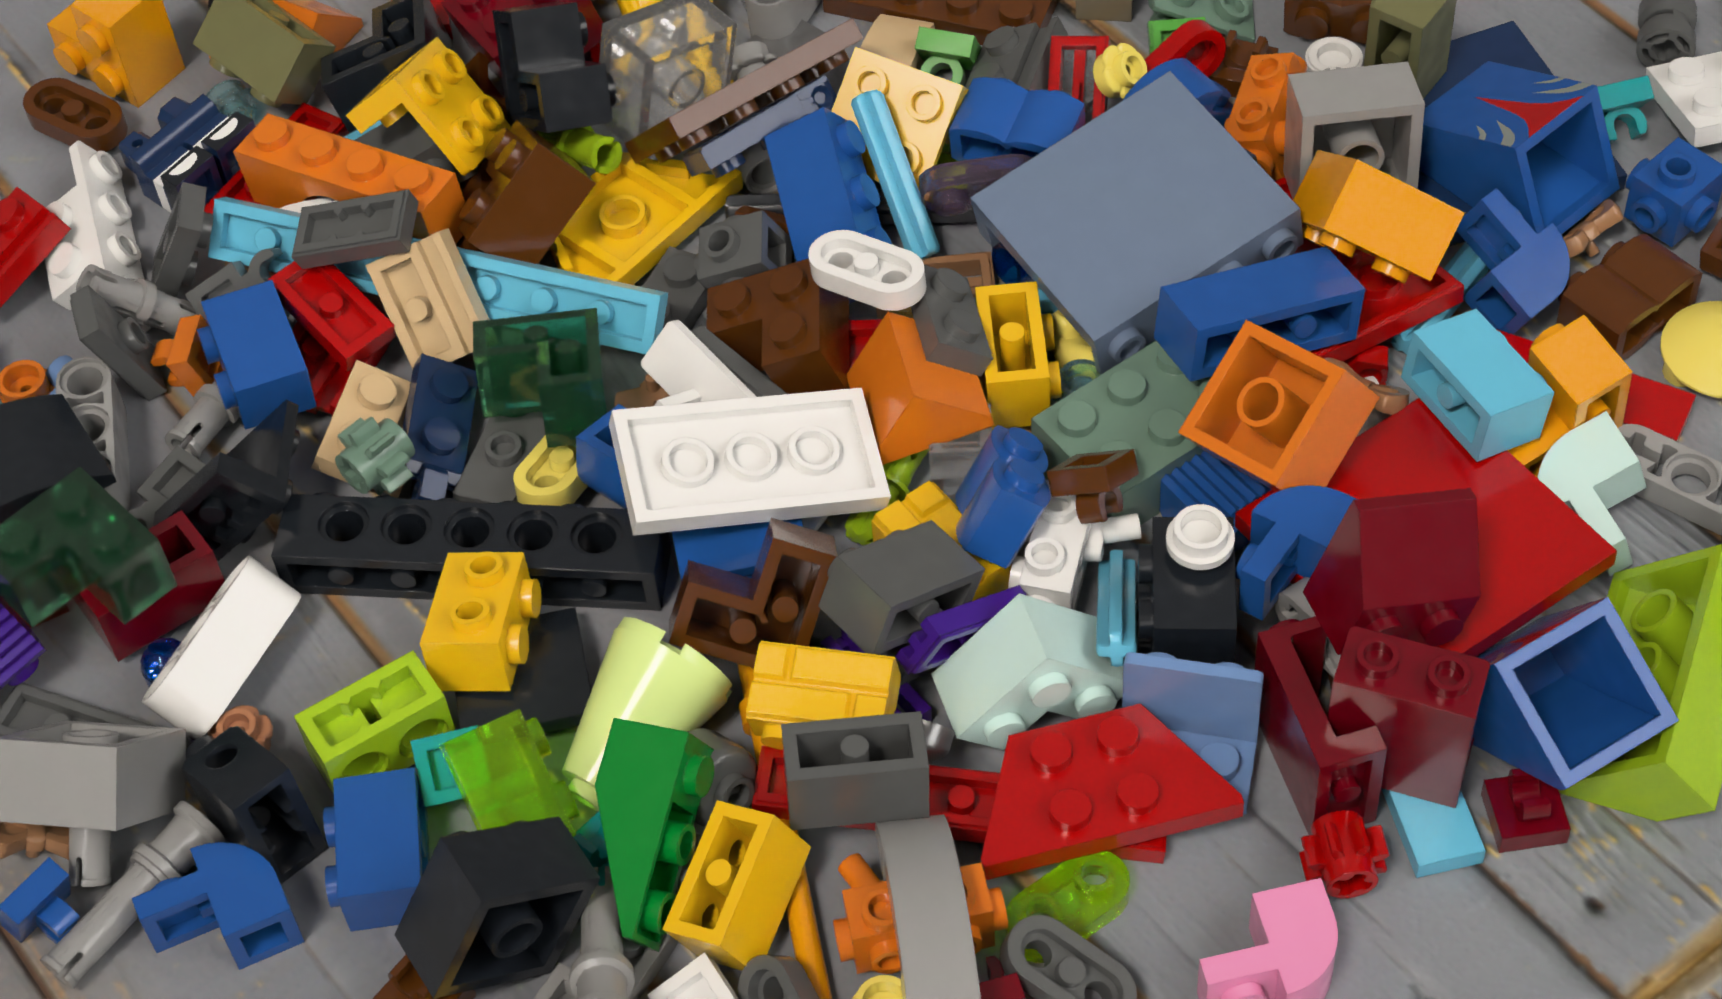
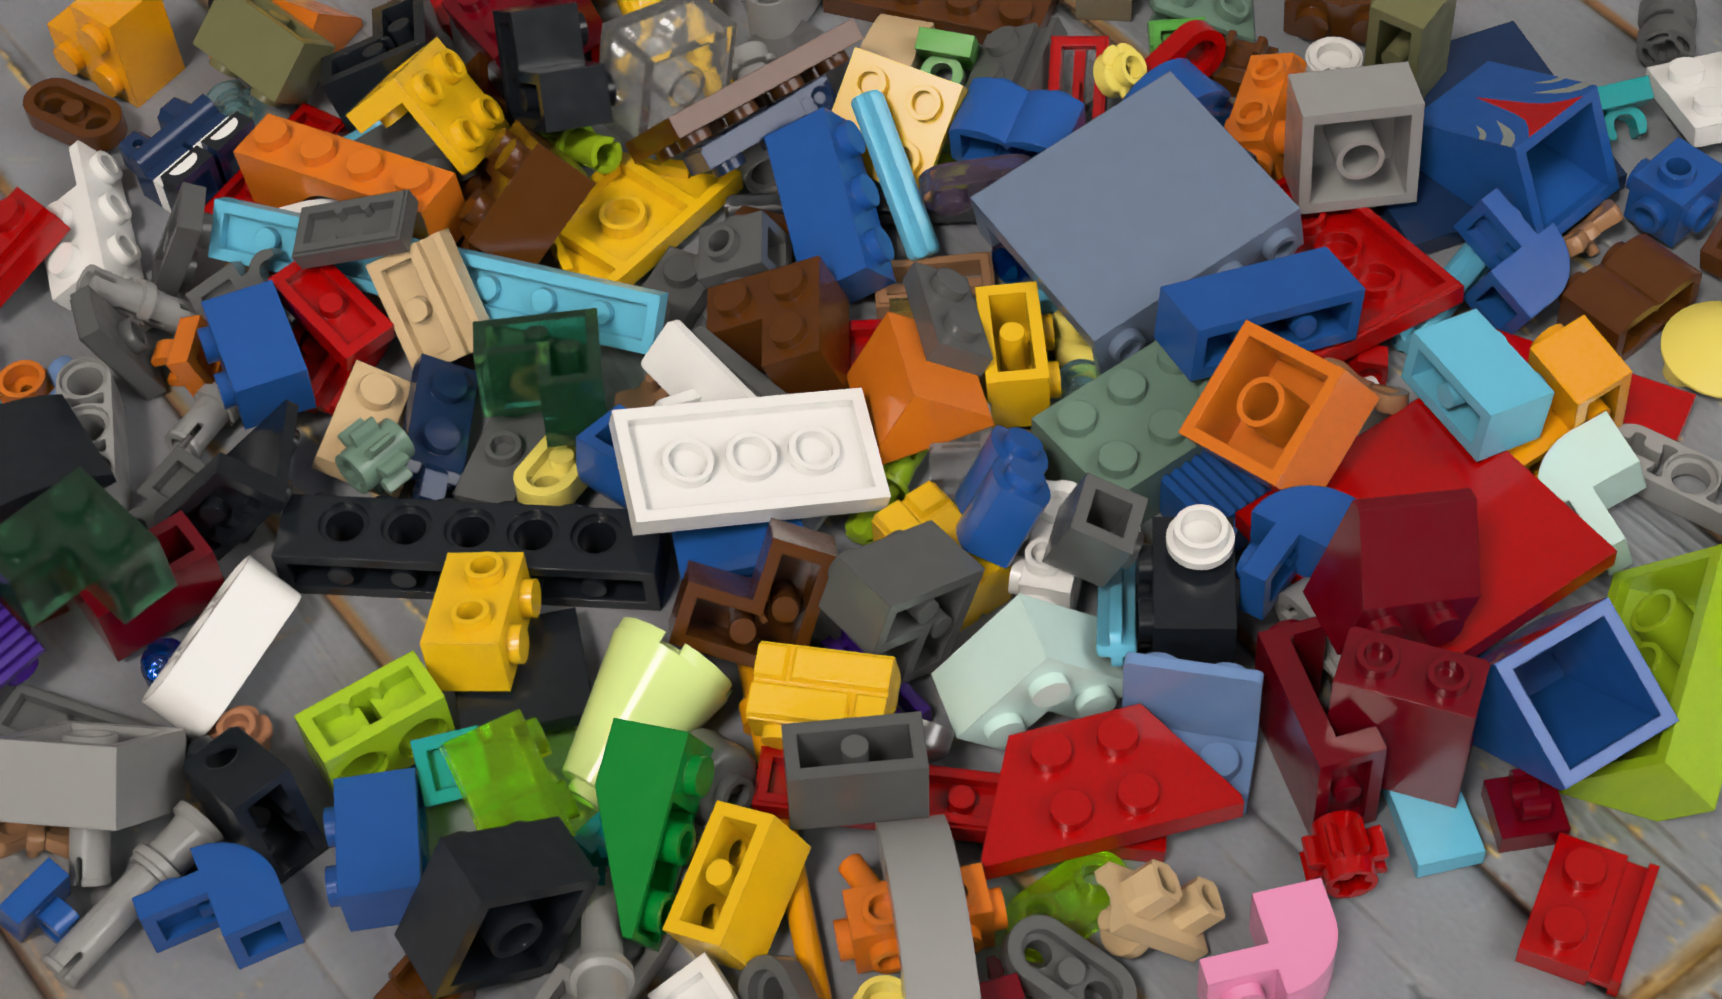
(867, 270): white plate -> none
(949, 630): dark purple tile -> none
(1094, 481): reddish brown tile -> none
(1096, 530): none -> dark grey brick
(1156, 912): none -> tan hips
(1363, 208): light orange brick -> none
(1587, 914): none -> red plate

